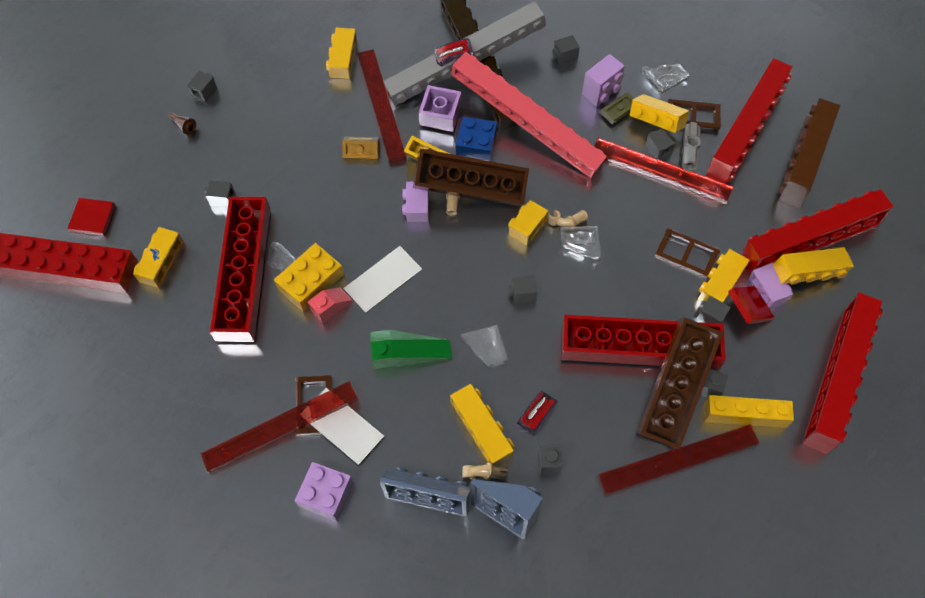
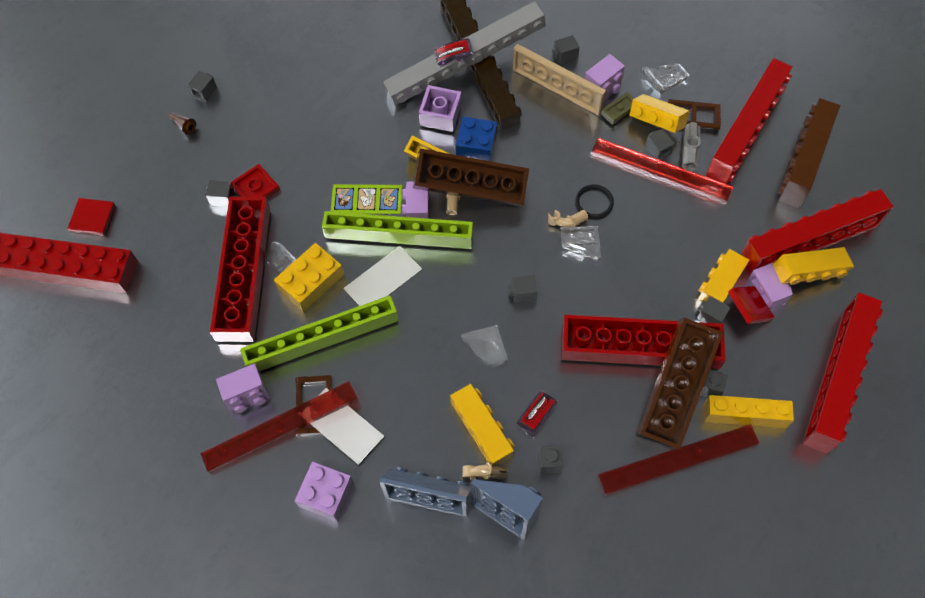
(158, 257): yellow brick -> none
(243, 389): none -> lavender brick
(255, 183): none -> red tile
(320, 334): none -> lime brick
(328, 303): coral slope -> none
(341, 53): yellow brick -> none
(360, 147): pearl gold panel -> none
(366, 199): none -> sticker
(382, 106): clear red tile -> none
(397, 230): none -> lime brick
(400, 348): green wedge -> none
(528, 114): coral brick -> none
(528, 222): yellow brick -> none
(558, 79): none -> tan tile
(599, 187): none -> black tyre
(682, 263): reddish brown window -> none

